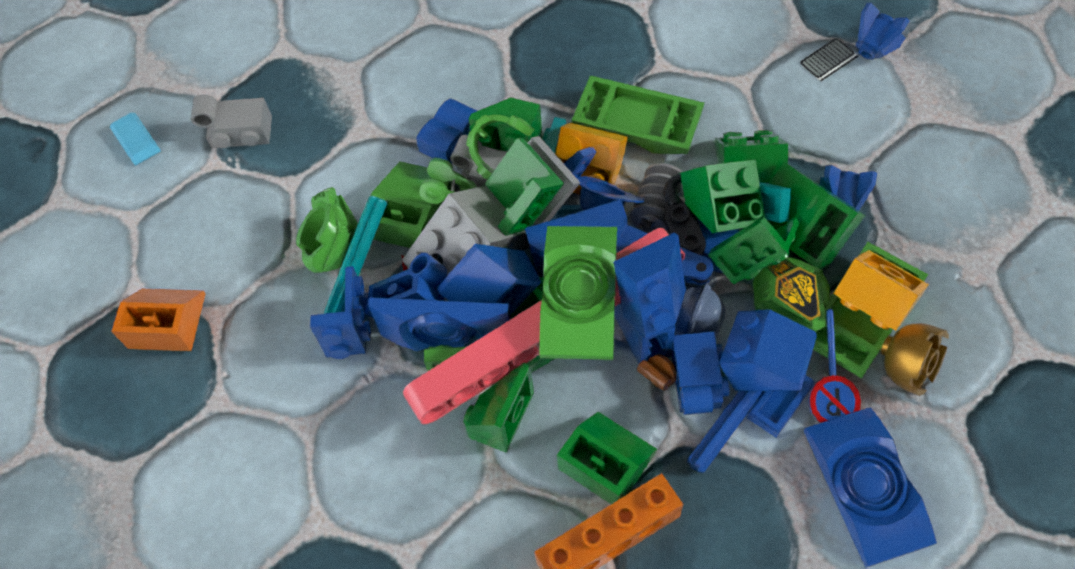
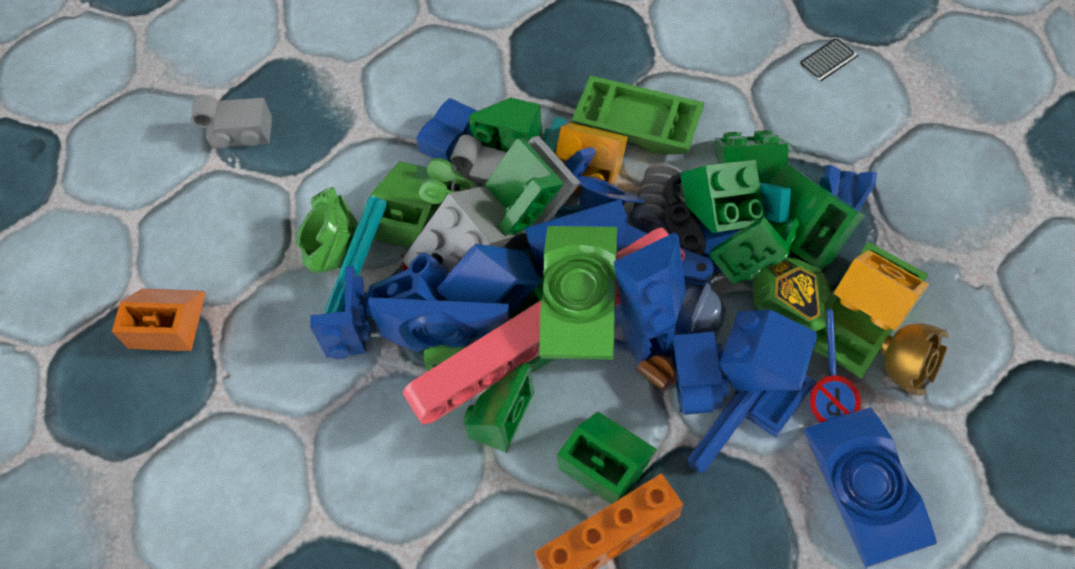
(134, 138): medium azure tile -> none
(473, 137): bright green piece -> none
(879, 33): blue brick -> none

